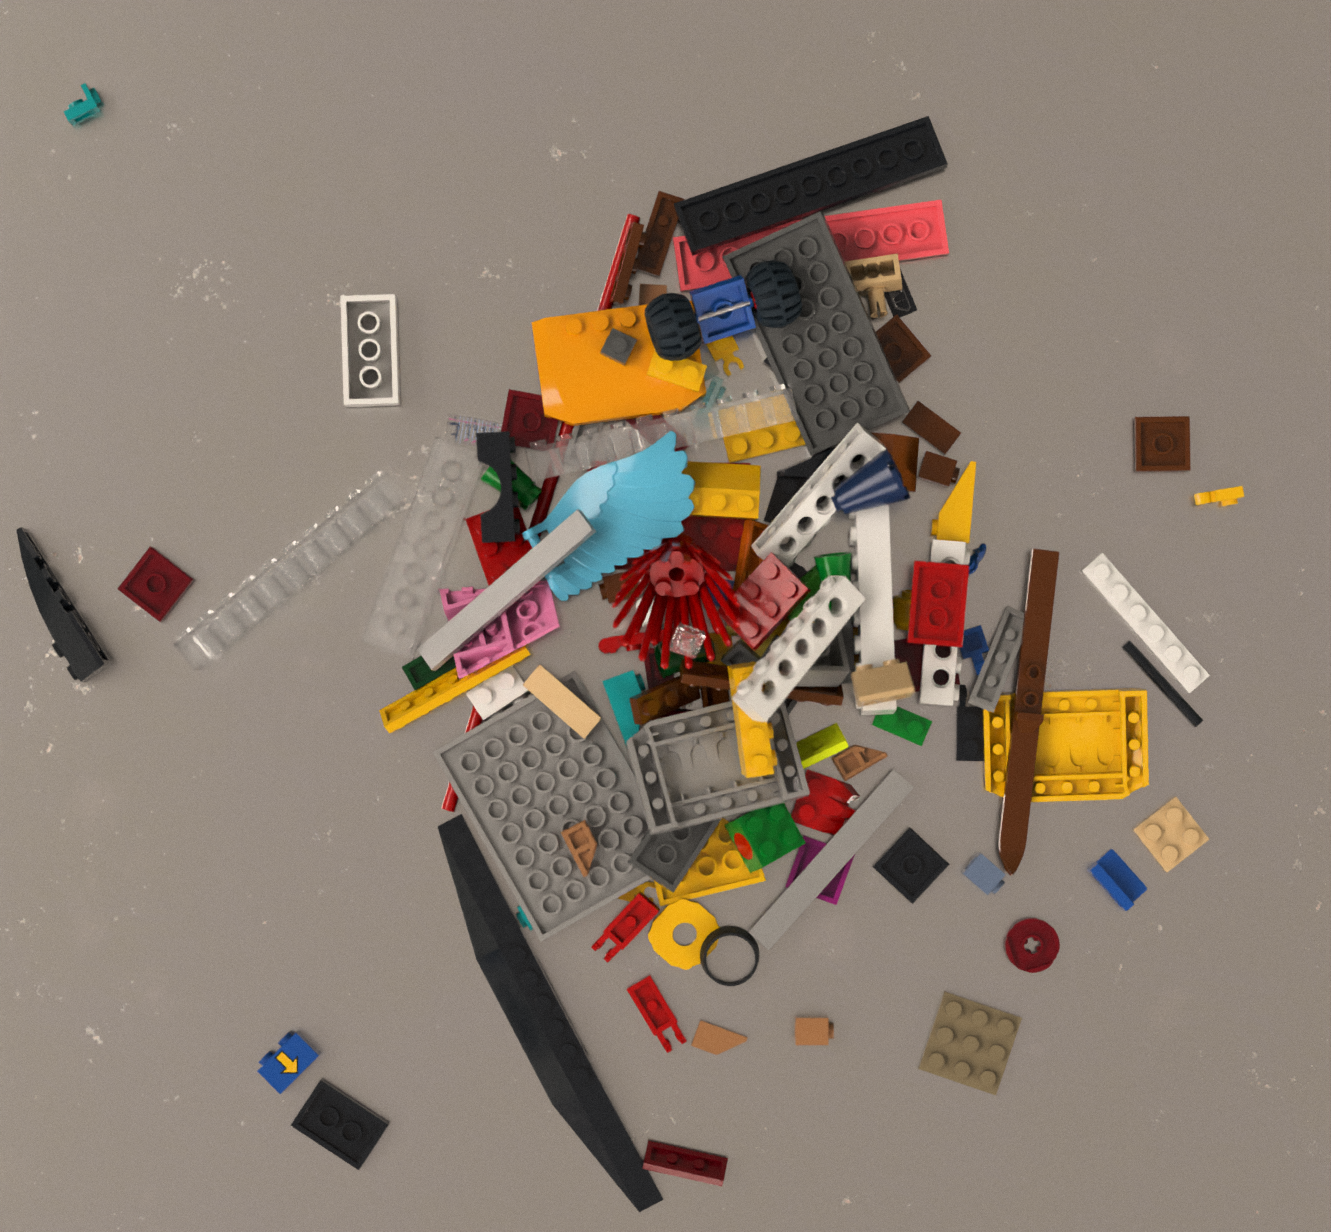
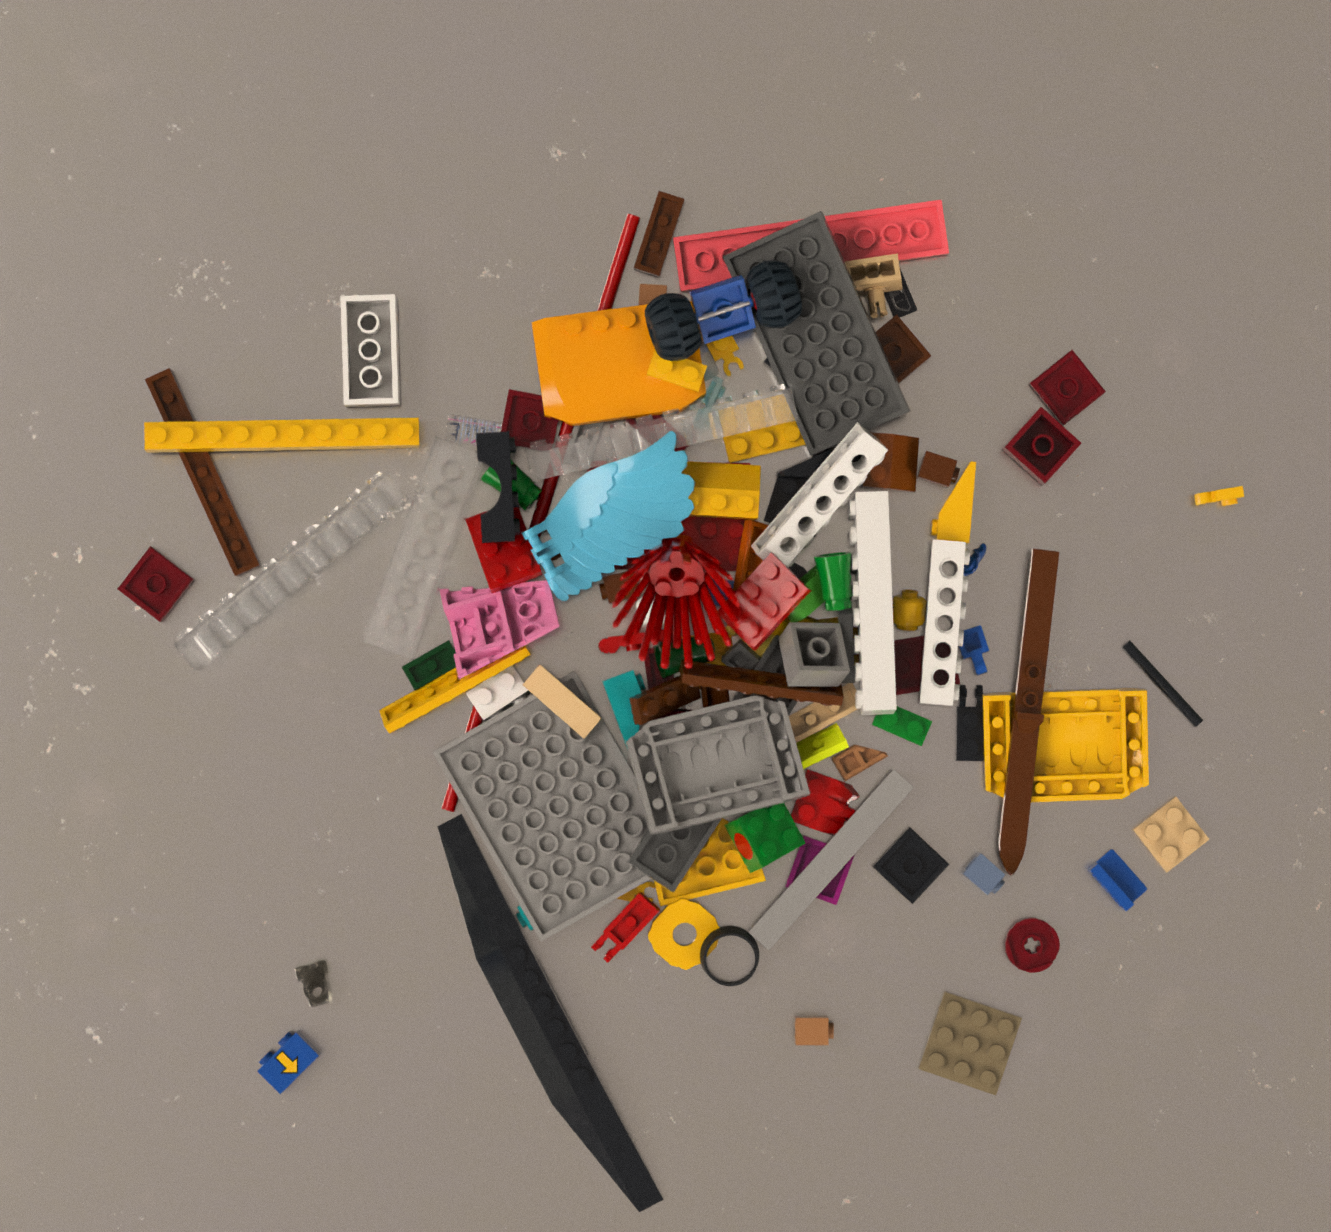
(60, 615): black wedge -> none
(81, 110): teal bracket -> none
(205, 478): none -> reddish brown plate
(281, 435): none -> yellow brick
(312, 977): none -> clear smoke plate
(339, 1124): black plate -> none
(506, 590): light grey tile -> none
(581, 845): medium nougat tile -> none
(618, 346): dark grey plate -> none
(628, 264): reddish brown plate -> none
(655, 1010): red hinge -> none
(685, 1163): dark red plate -> none
(687, 641): clear plate -> none
(715, 1038): medium nougat tile -> none
(752, 736): yellow brick -> none
(810, 185): black plate -> none
(818, 716): none -> tan plate
(828, 623): white brick -> none
(871, 486): dark blue cone -> none
(882, 683): tan slope -> none
(931, 427): reddish brown tile -> none
(938, 604): red plate -> none
(998, 661): light grey plate -> none
(1041, 446): none -> dark red brick
(1067, 387): none -> dark red plate
(1145, 623): white plate -> none
(1162, 443): reddish brown plate -> none

